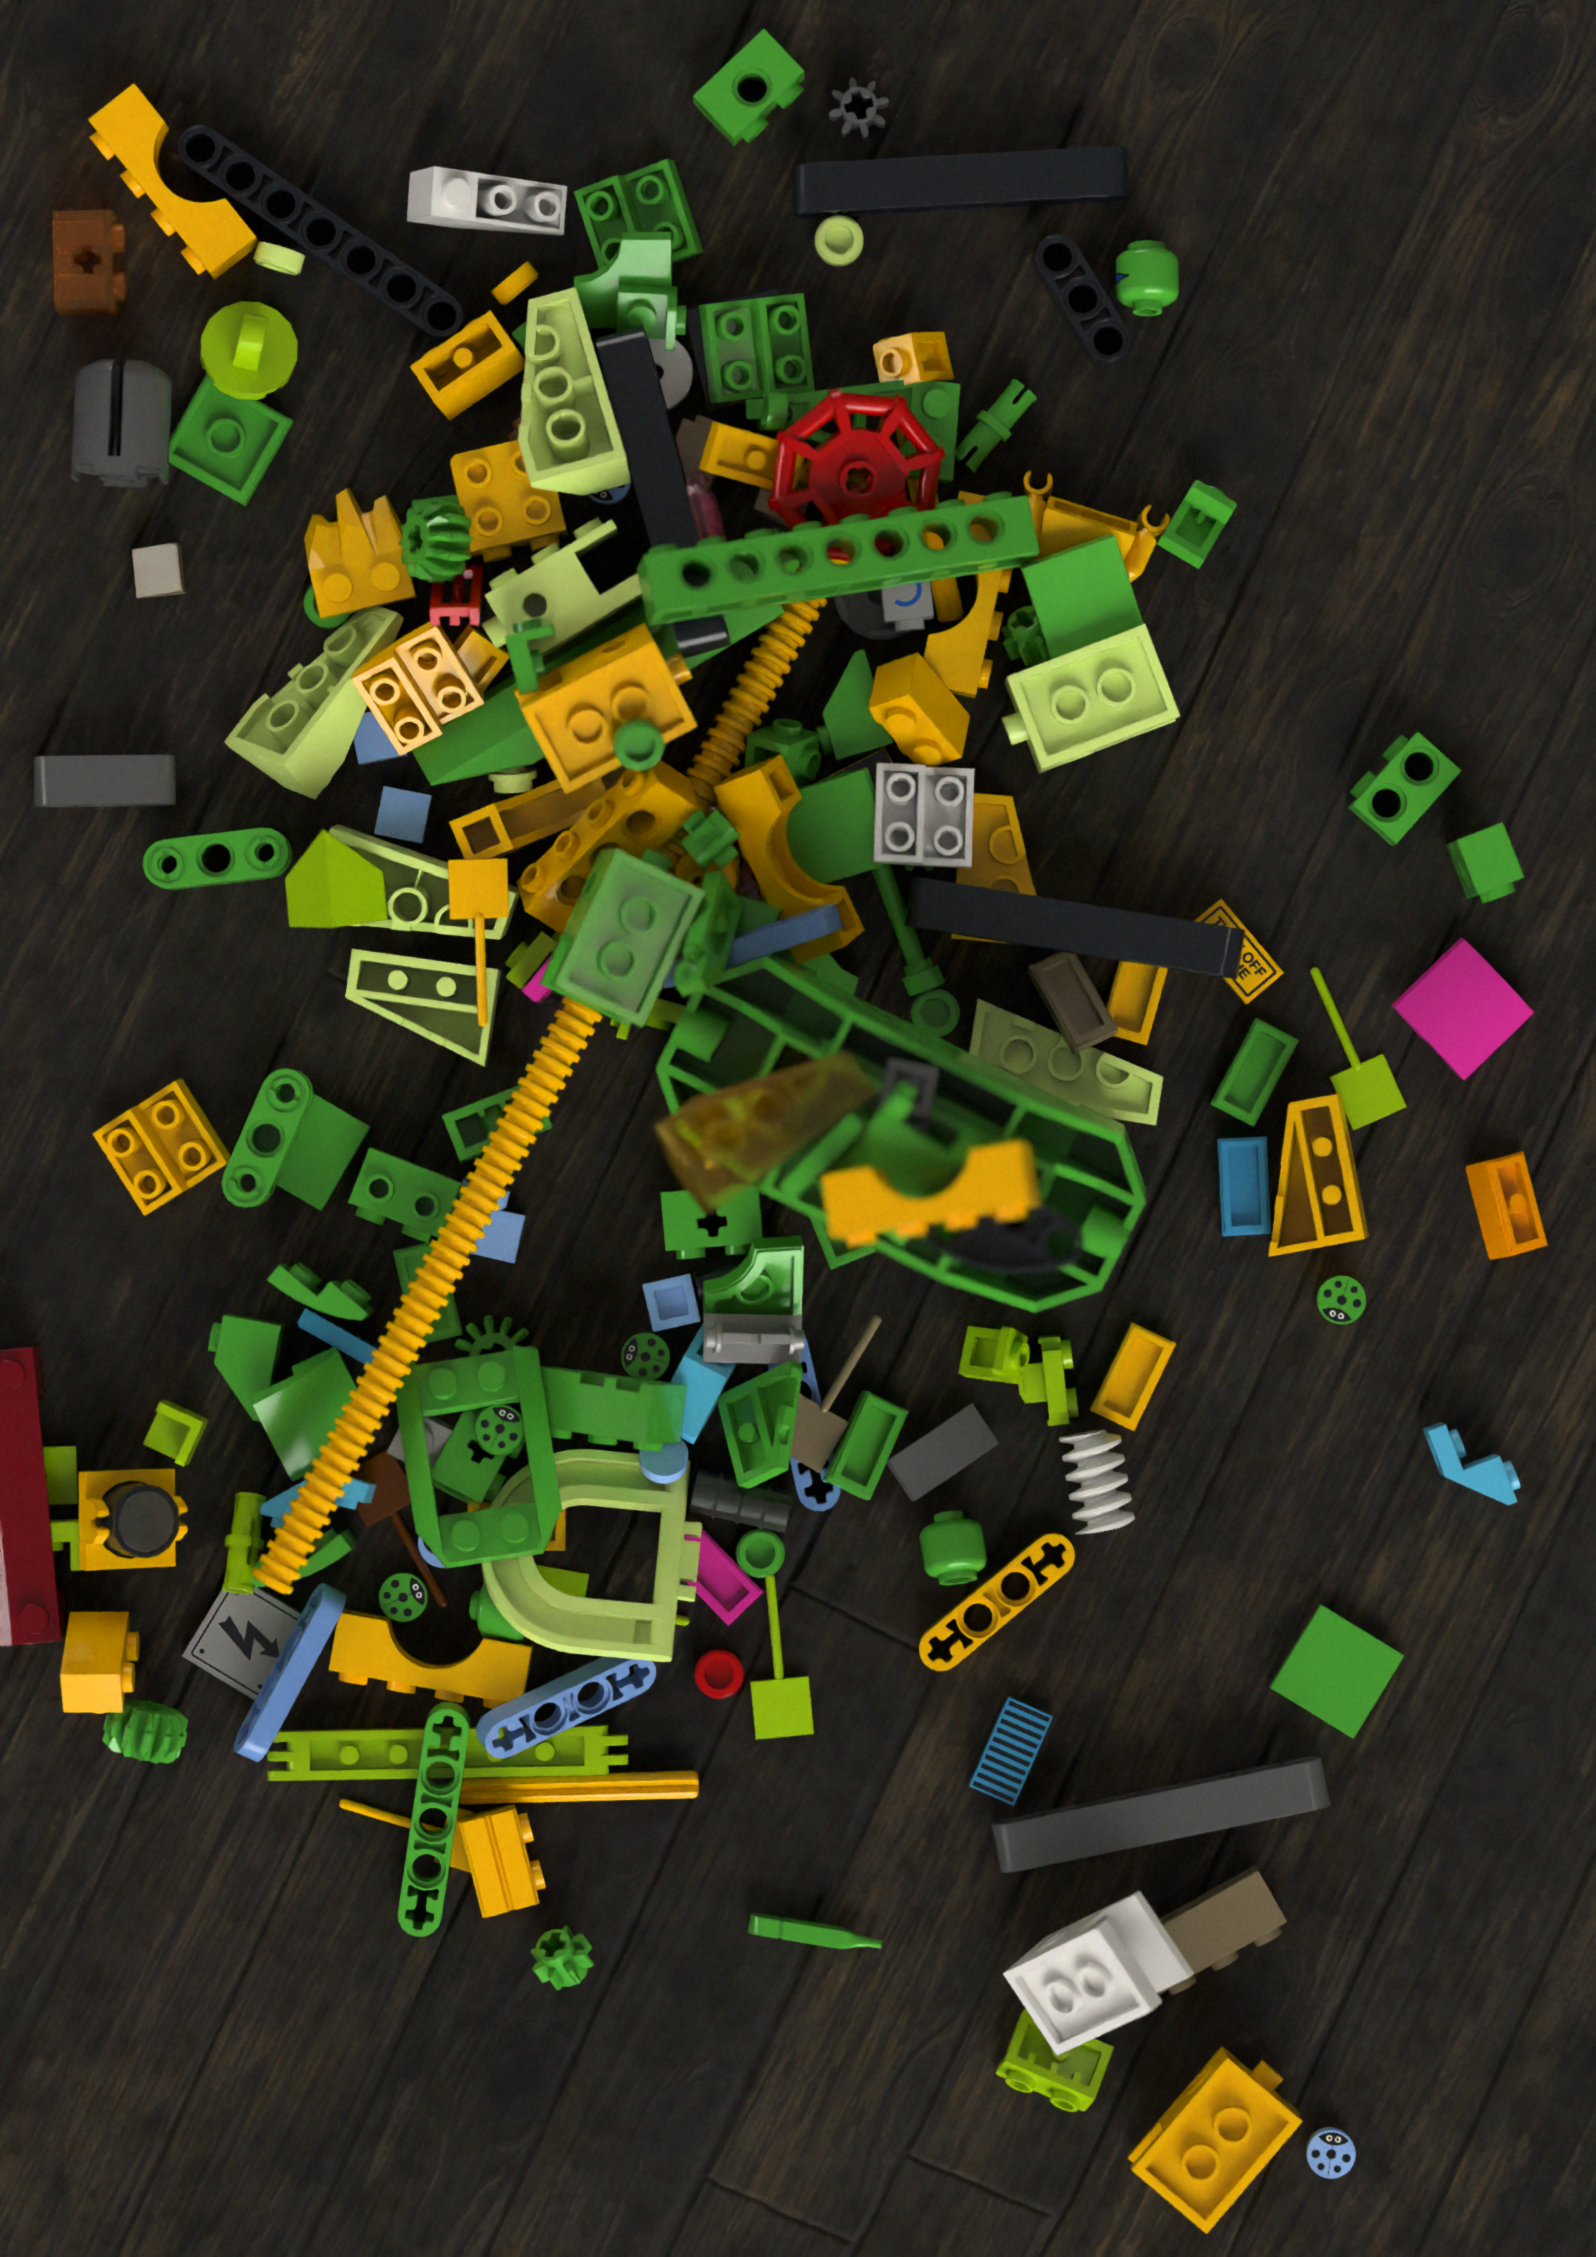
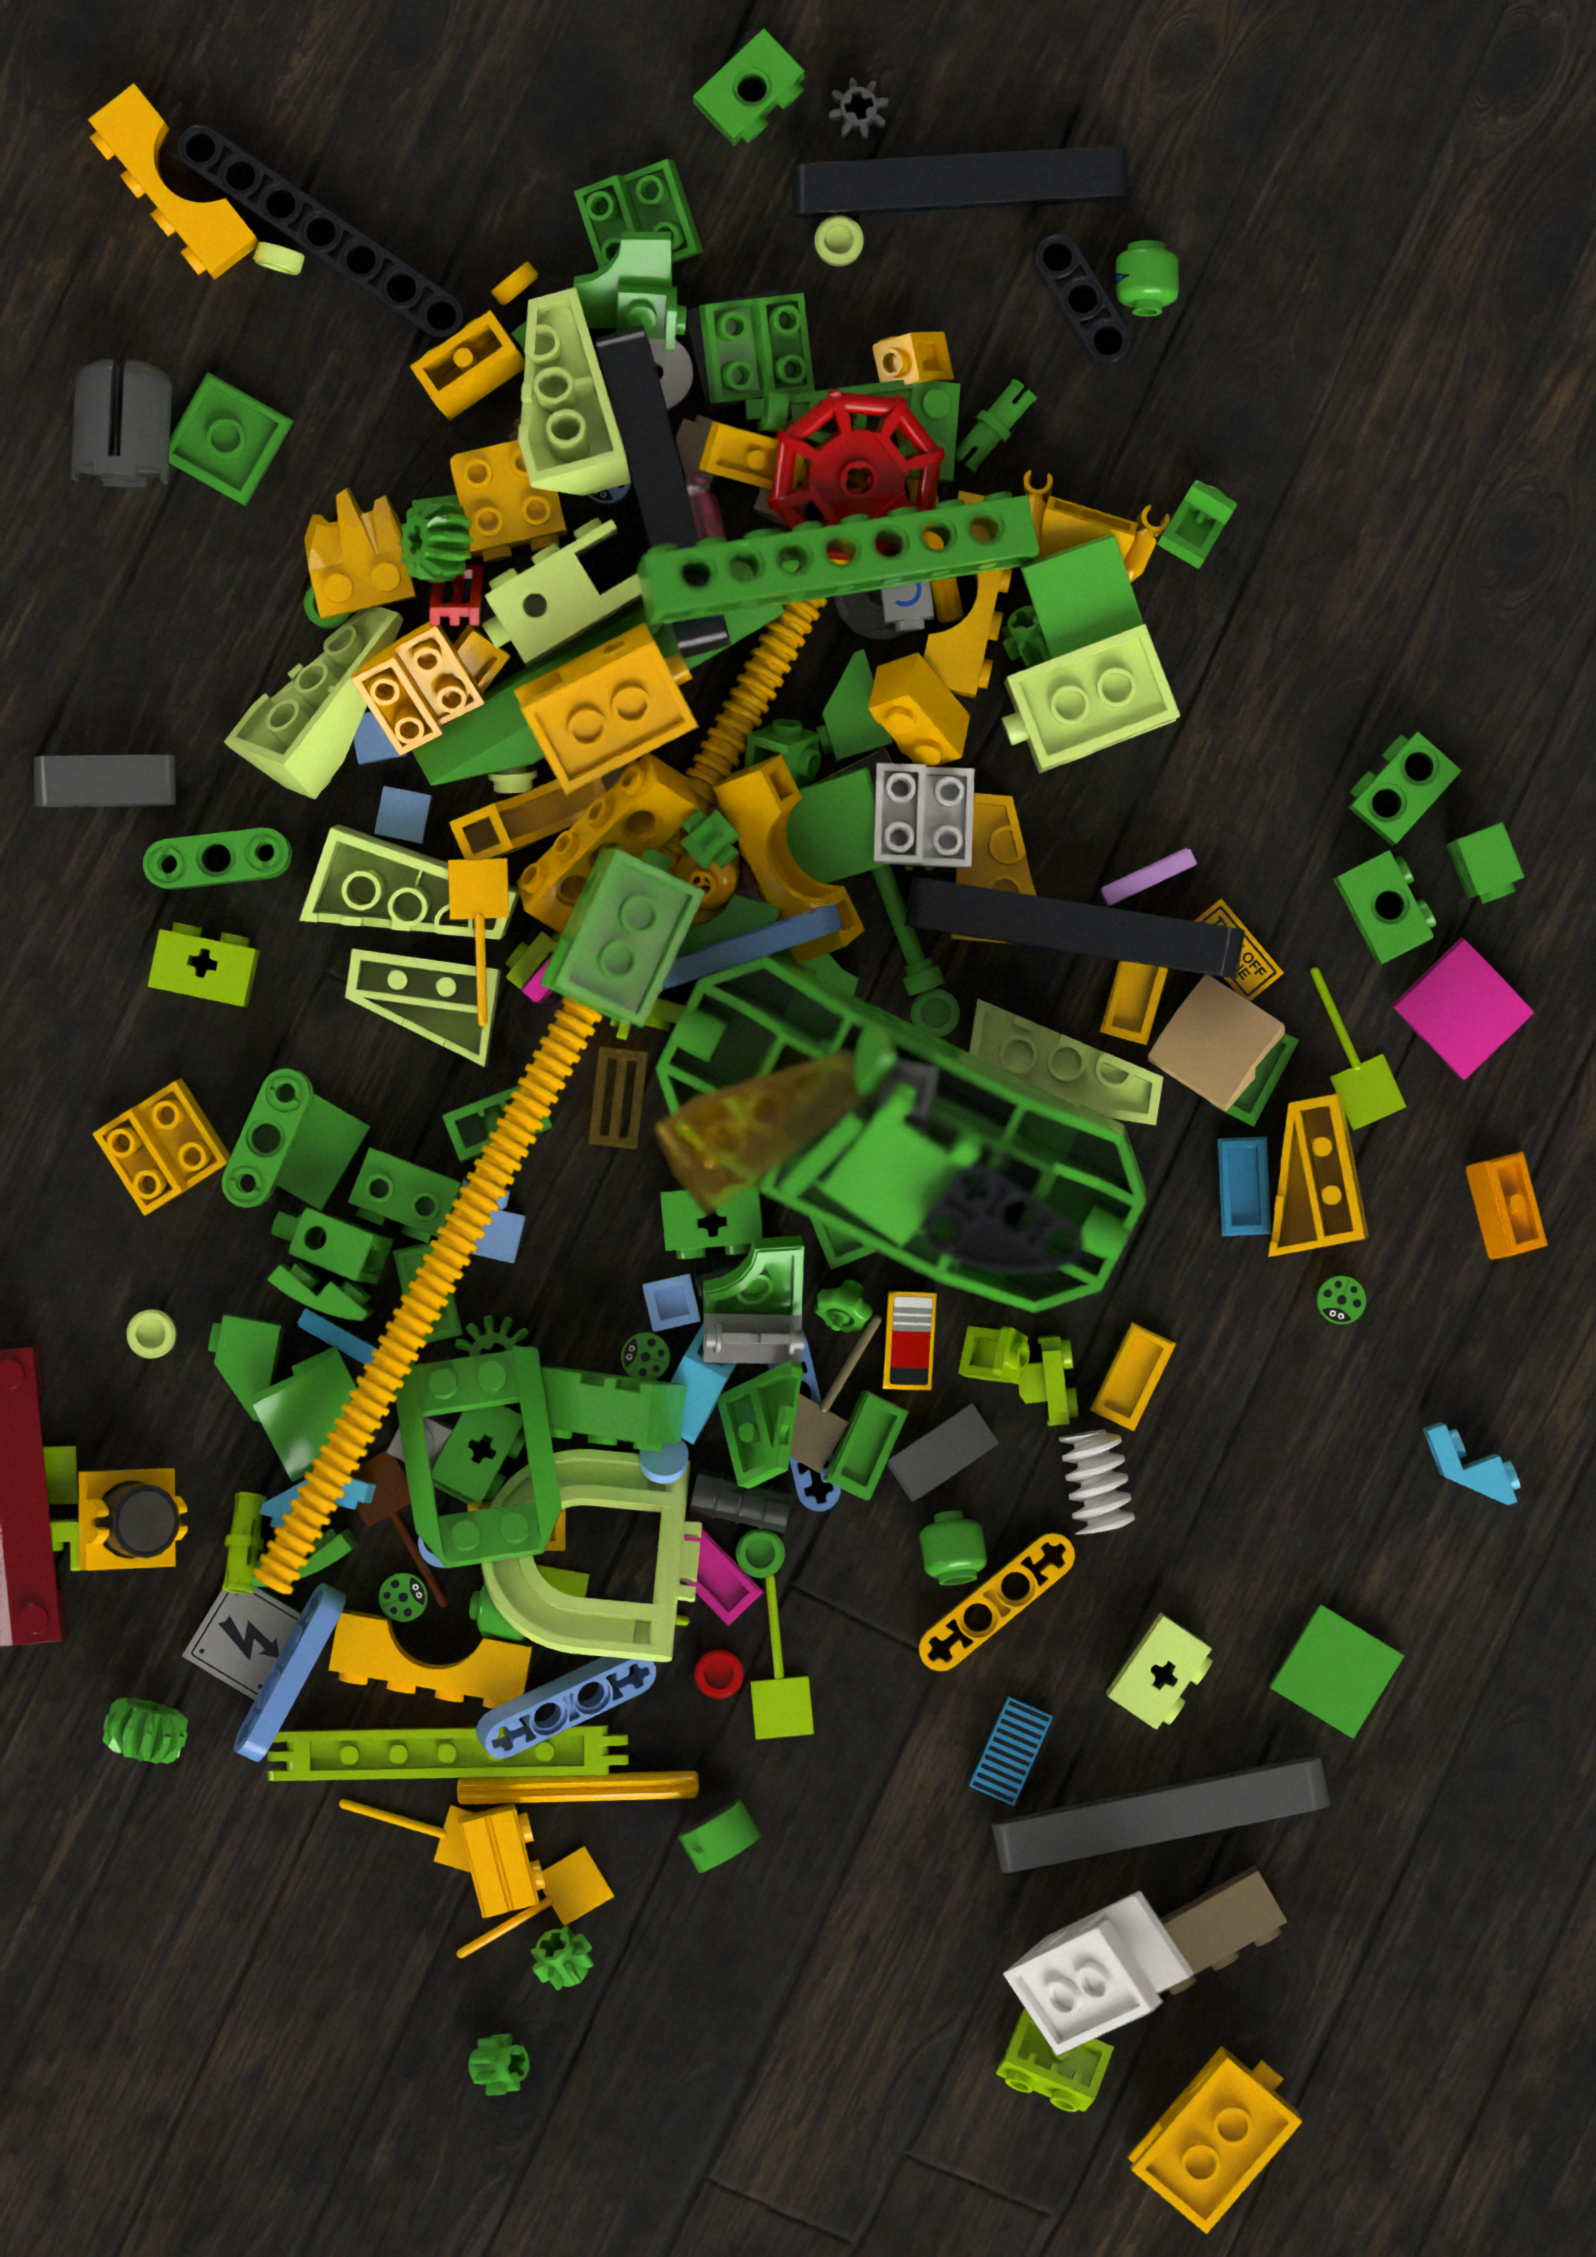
(73, 237): clear orange brick -> none
(97, 1662): yellow brick -> none
(151, 1333): none -> yellowish green tile
(158, 570): dark tan slope -> none
(174, 970): none -> lime brick
(175, 1431): lime panel -> none
(248, 350): lime tile -> none
(334, 887): lime slope -> none
(348, 1246): none -> bright green torso
(433, 1842): bright green beam -> none
(485, 202): white slope -> none
(499, 1429): bright green tile -> none
(499, 2064): none -> bright green gear
(527, 664): bright green bracket -> none
(571, 1888): none -> yellow piece
(599, 1091): none -> clear yellow tile
(638, 744): bright green tile -> none
(709, 936): bright green hinge -> none
(719, 1836): none -> bright green piece
(808, 1932): bright green piece -> none
(844, 1307): none -> bright green piece
(873, 1059): none -> bright green tile
(909, 1340): none -> slope
(994, 1181): yellow arch -> none
(1072, 1001): dark tan tile -> none
(1134, 1683): none -> yellowish green brick
(1147, 877): none -> lavender tile
(1216, 1042): none -> tan slope
(1330, 2152): light blue tile -> none
(1360, 890): none -> bright green brick

